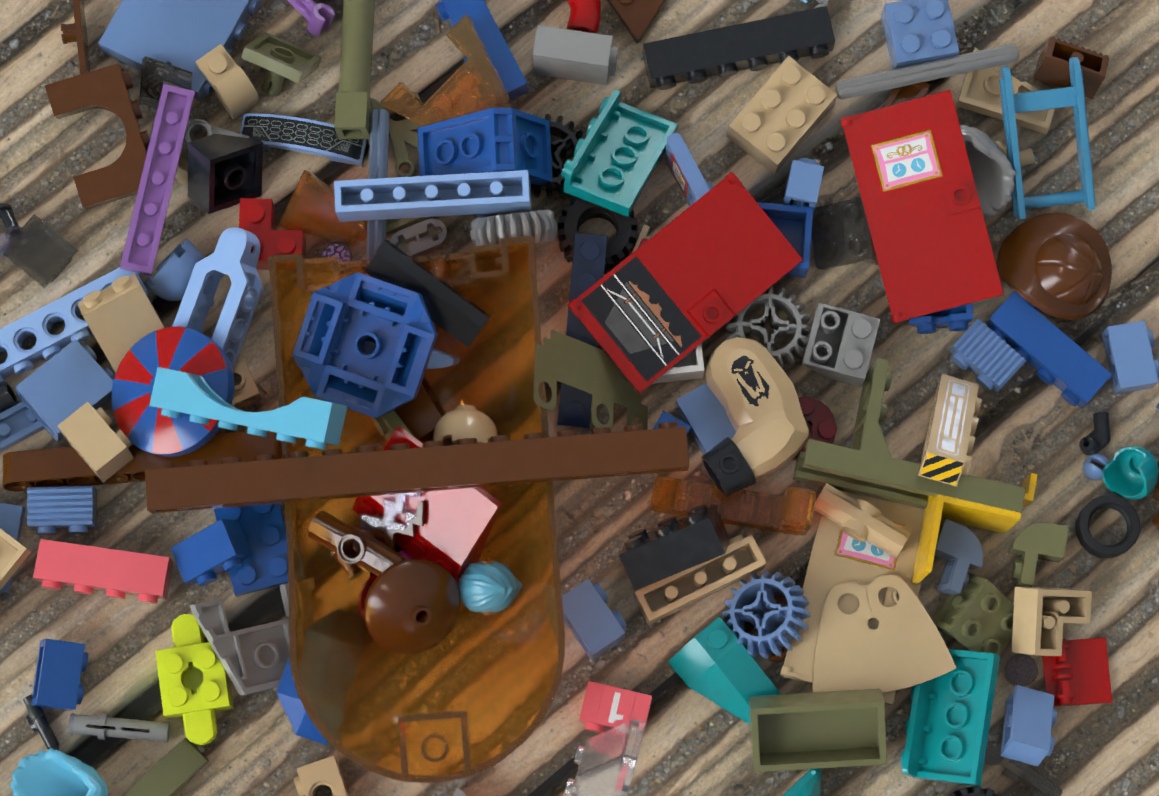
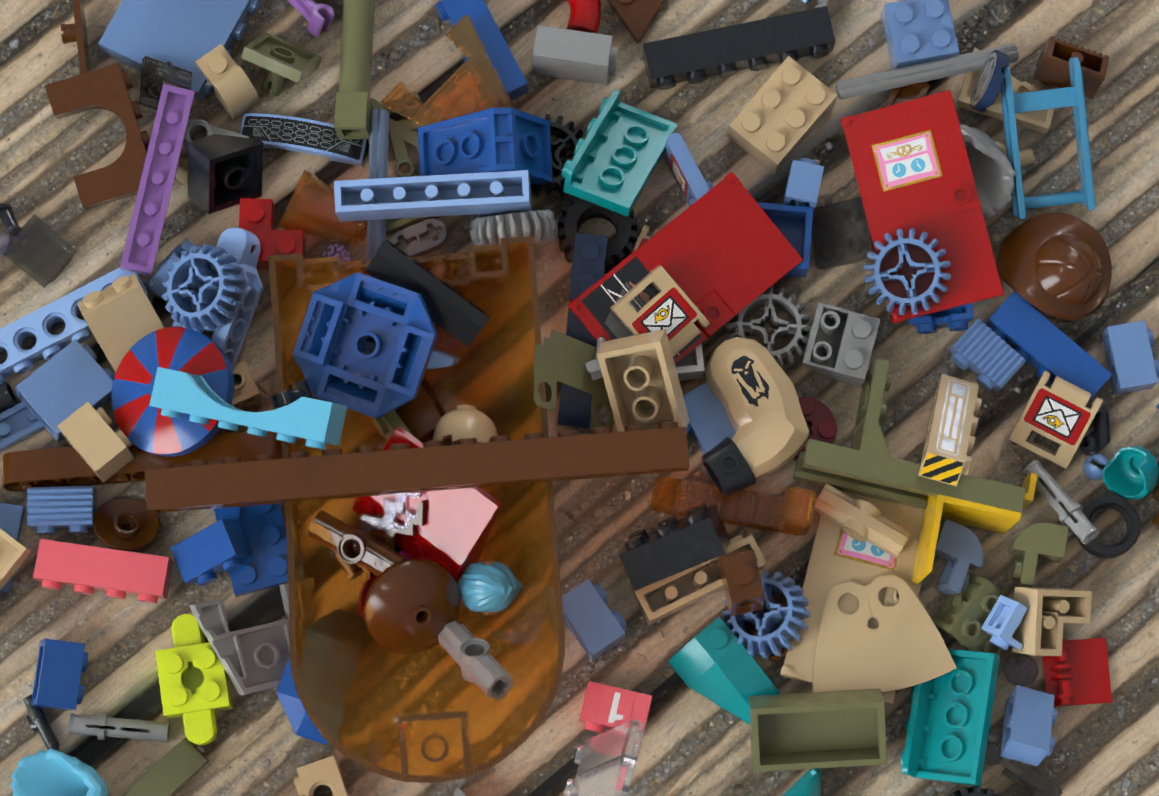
(122, 515): none -> reddish brown dish
(212, 295): none -> medium blue gear
(295, 391): none -> black brick
(475, 660): none -> light grey piece
(593, 366): none -> light grey hand
(642, 381): none -> tan brick
(666, 310): none -> container
(741, 582): none -> reddish brown torso
(912, 298): none -> medium blue gear
(989, 81): none -> tile
(1003, 622): none -> light blue bracket
(1058, 415): none -> container
(1084, 528): none -> light grey pin

